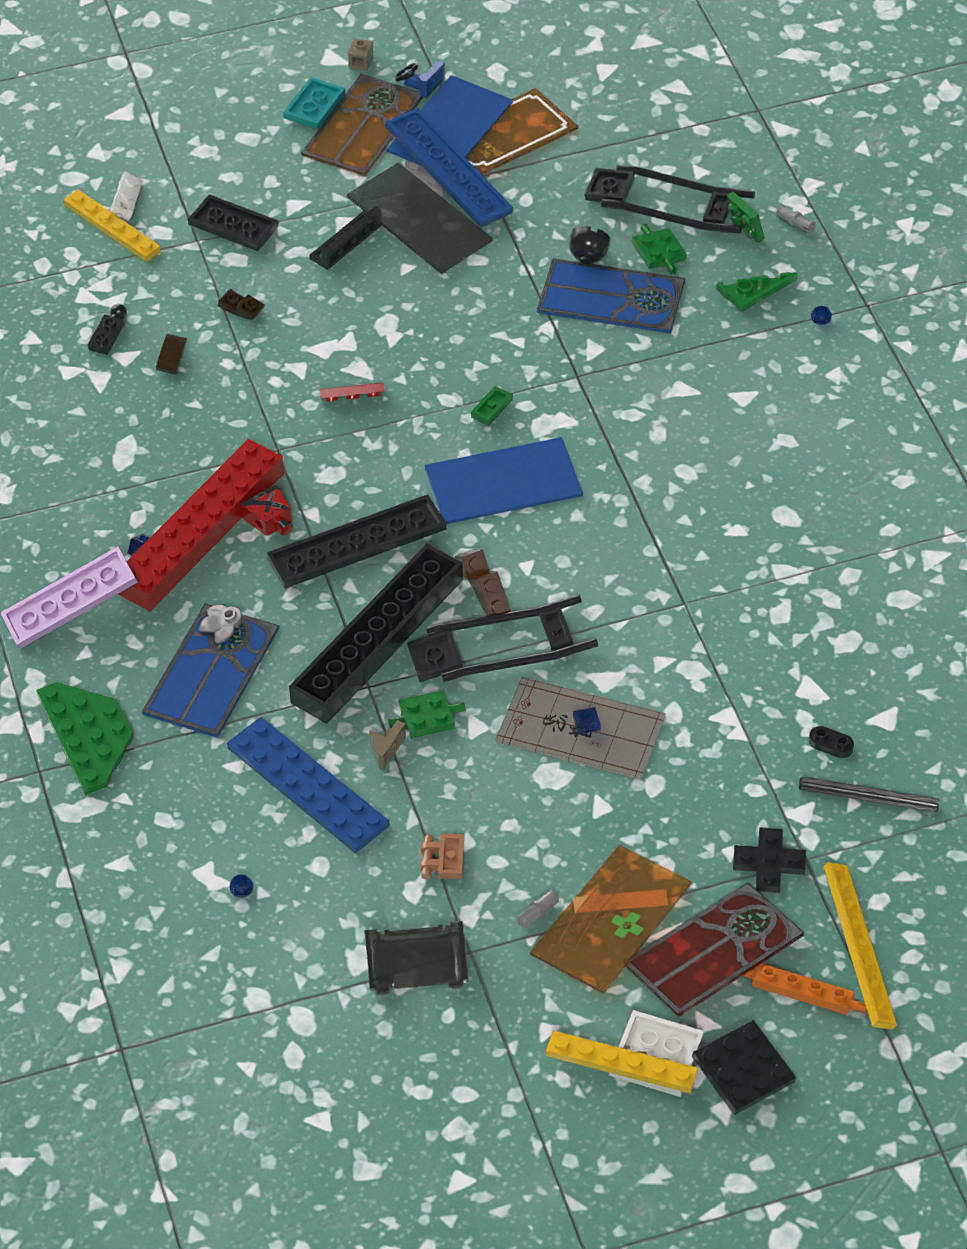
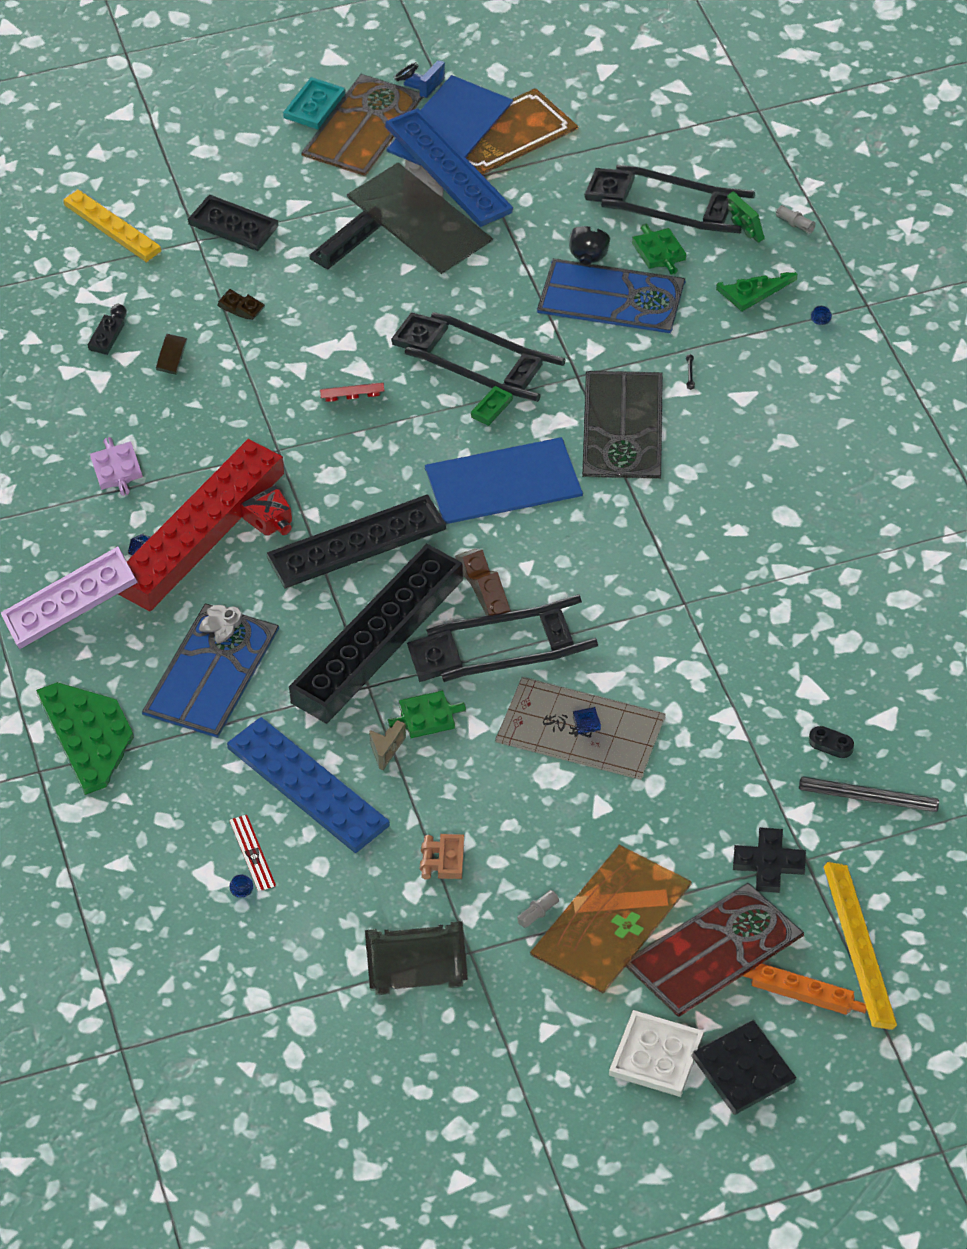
(116, 465): none -> lavender plate
(126, 195): white plate -> none
(252, 853): none -> sticker
(360, 54): dark tan brick -> none
(422, 333): none -> black plate
(622, 424): none -> piece
(622, 1062): yellow plate -> none
(690, 384): none -> black hinge

